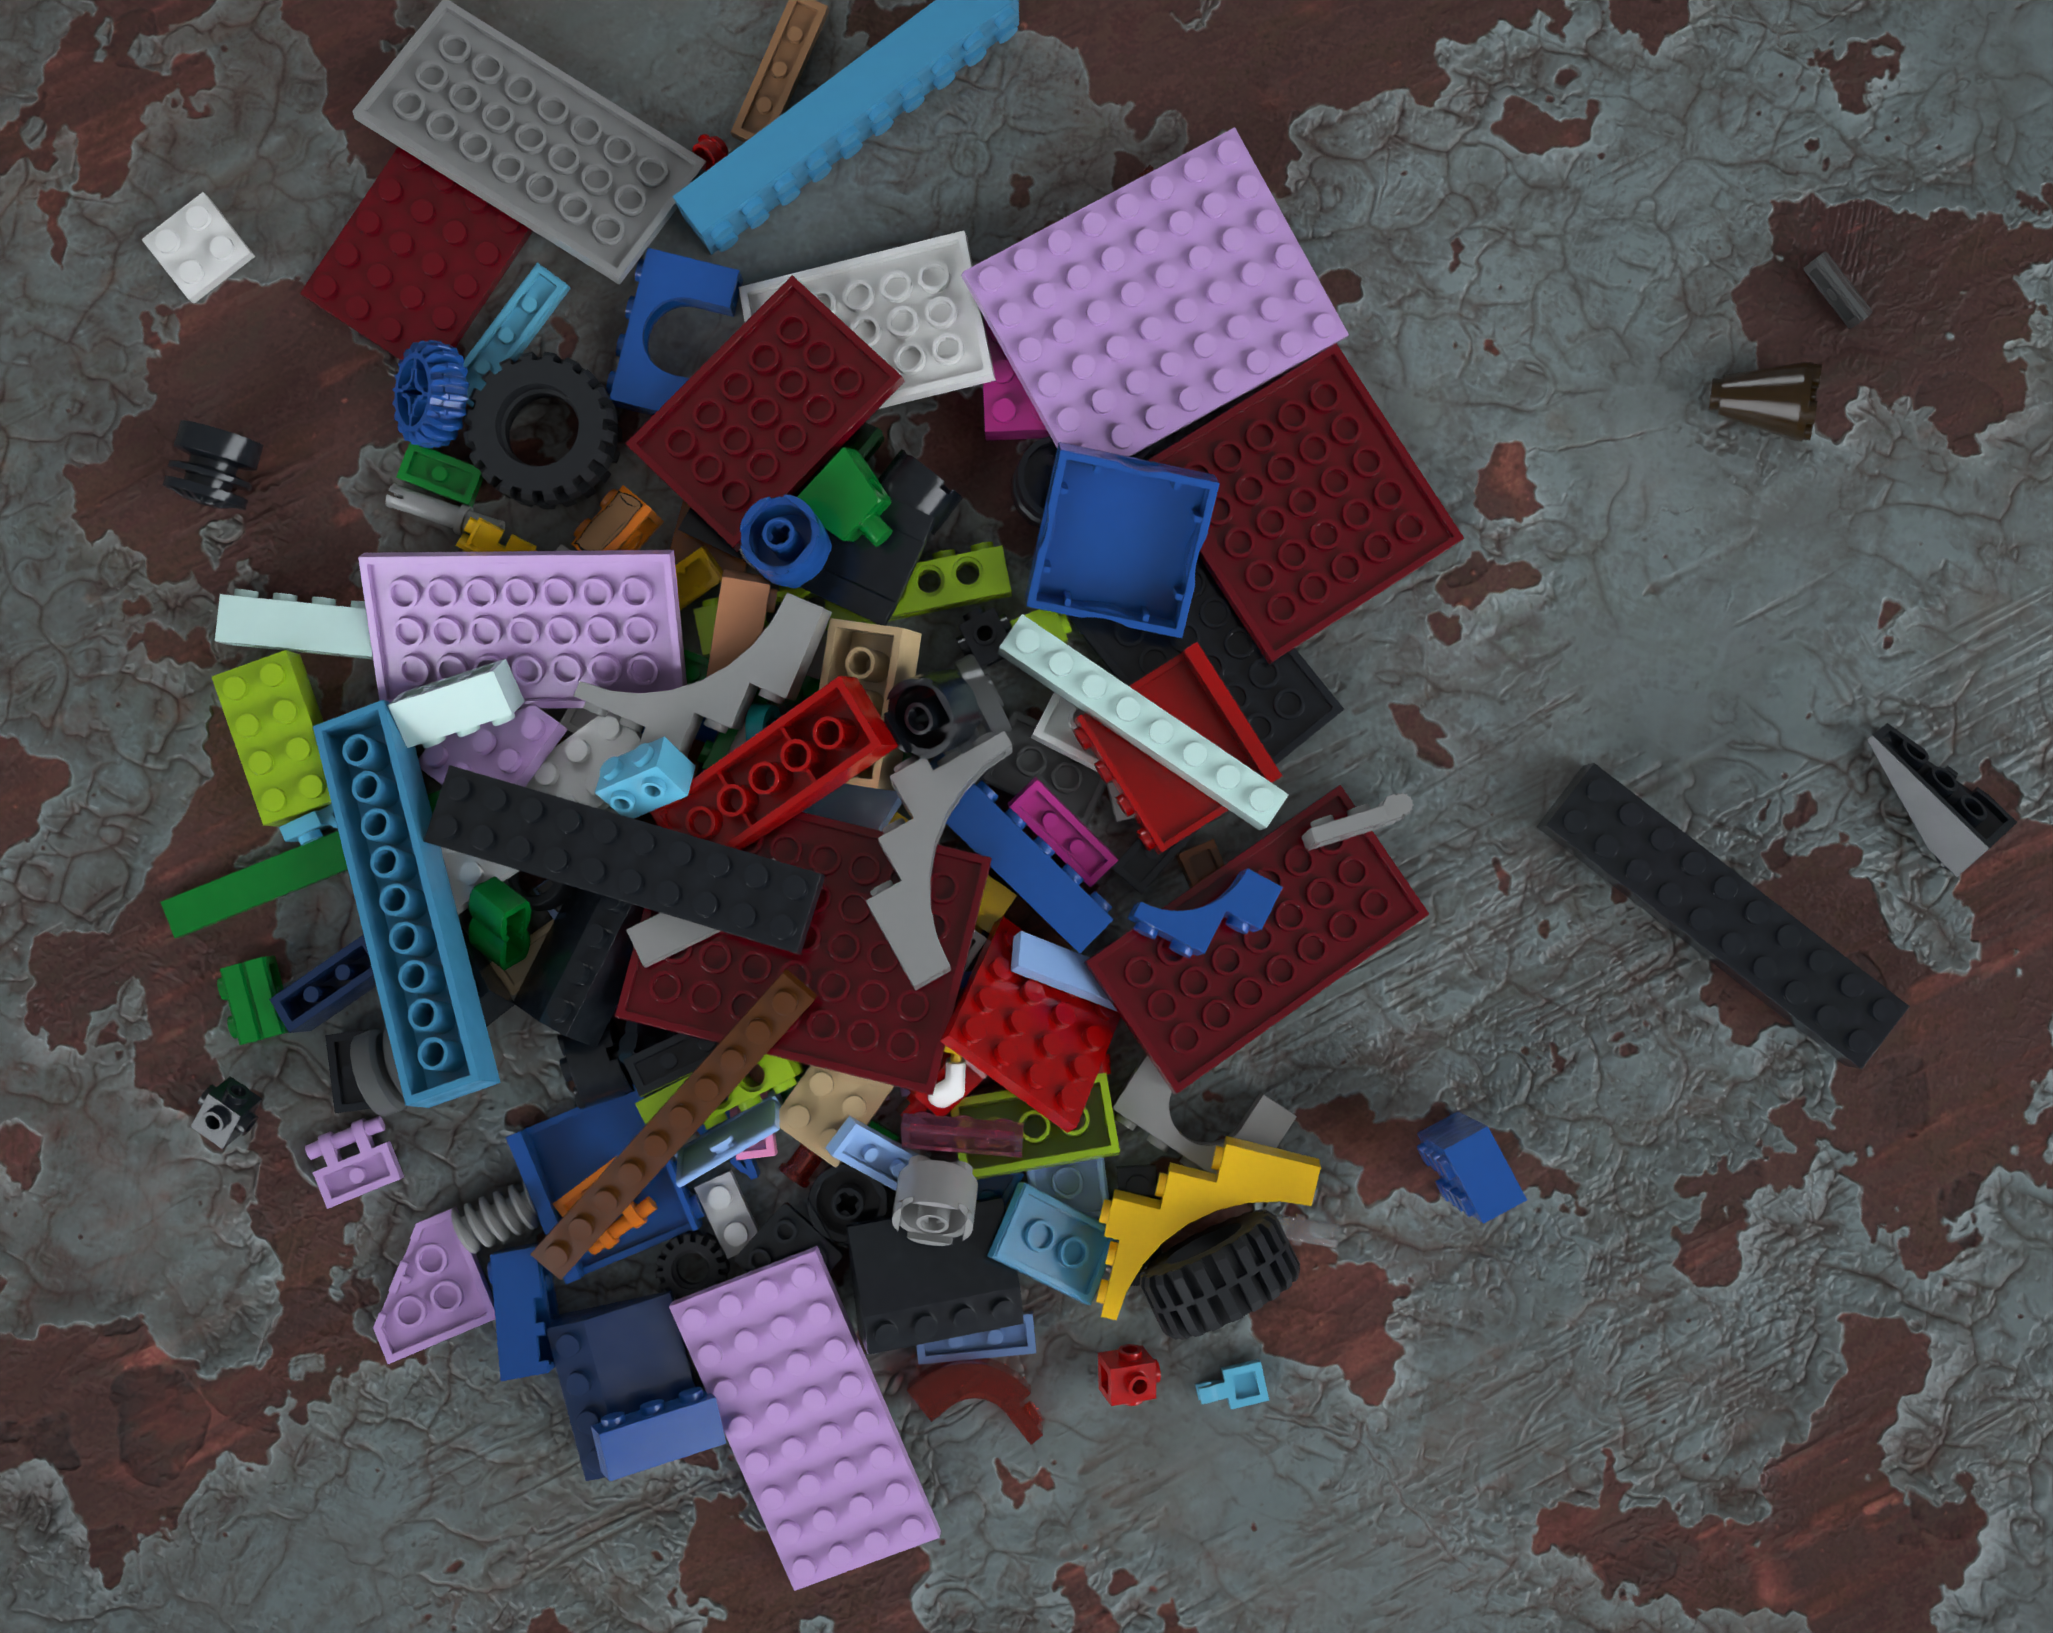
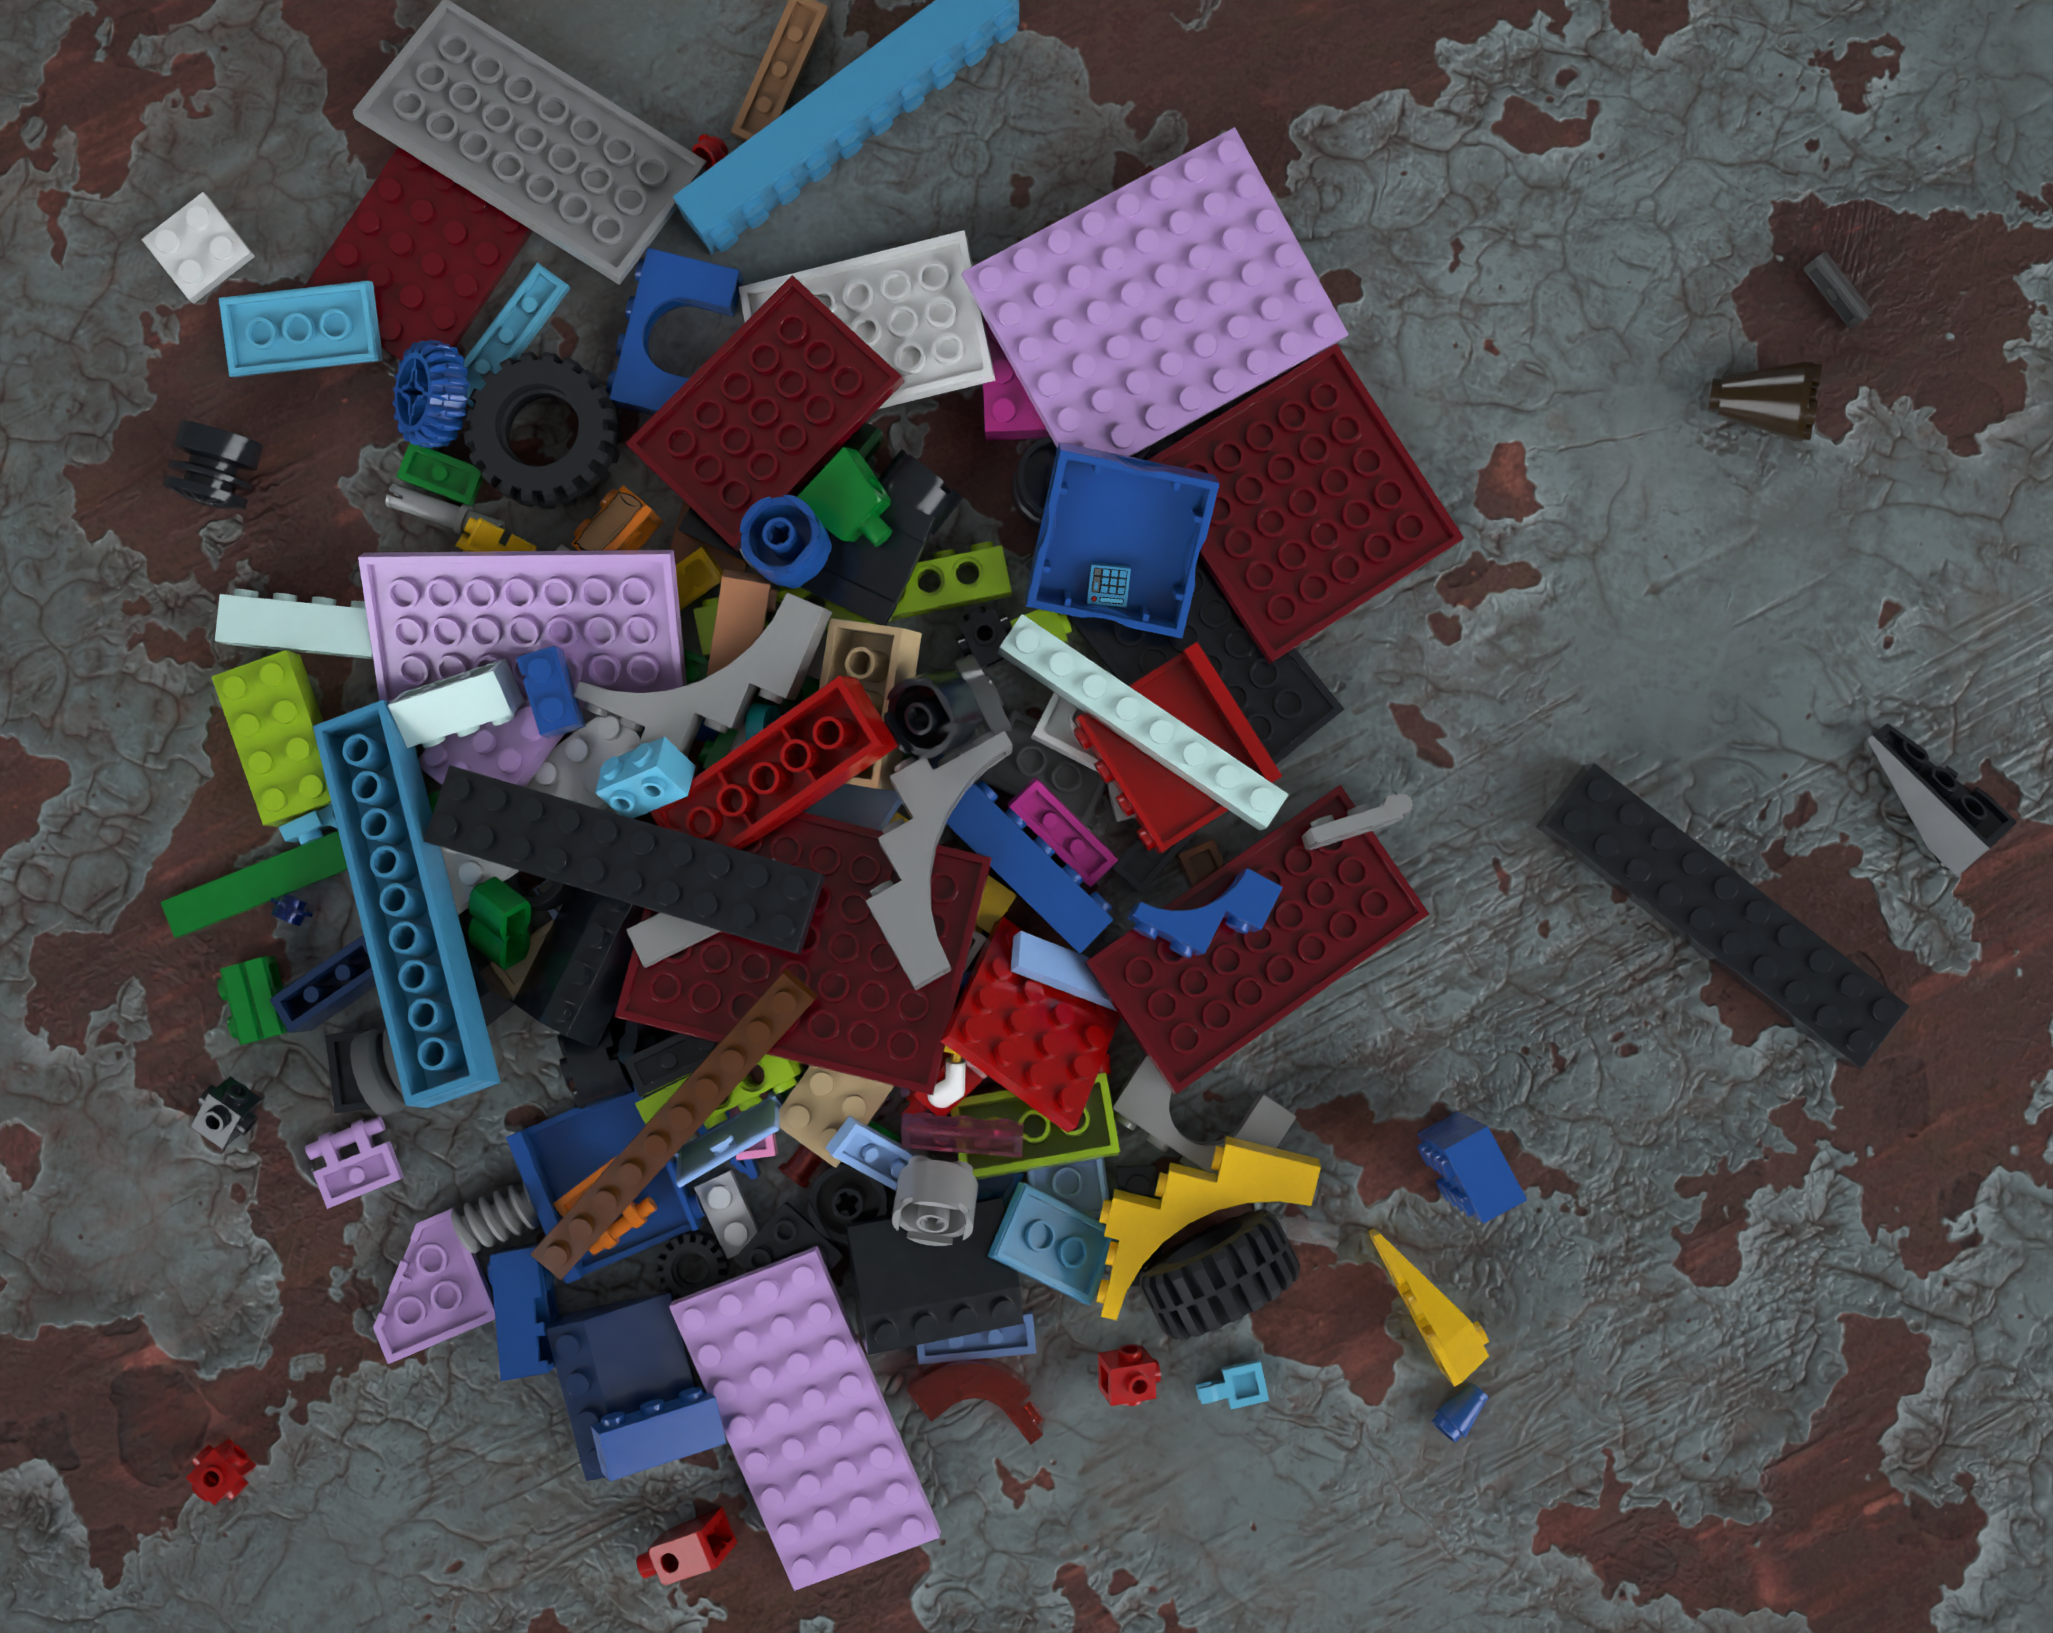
(220, 1472): none -> red brick
(290, 909): none -> clear blue plate
(301, 329): none -> medium azure tile
(551, 692): none -> blue brick
(689, 1548): none -> red torso
(1108, 584): none -> dark azure tile
(1448, 1333): none -> yellow wedge
(1460, 1412): none -> blue cone

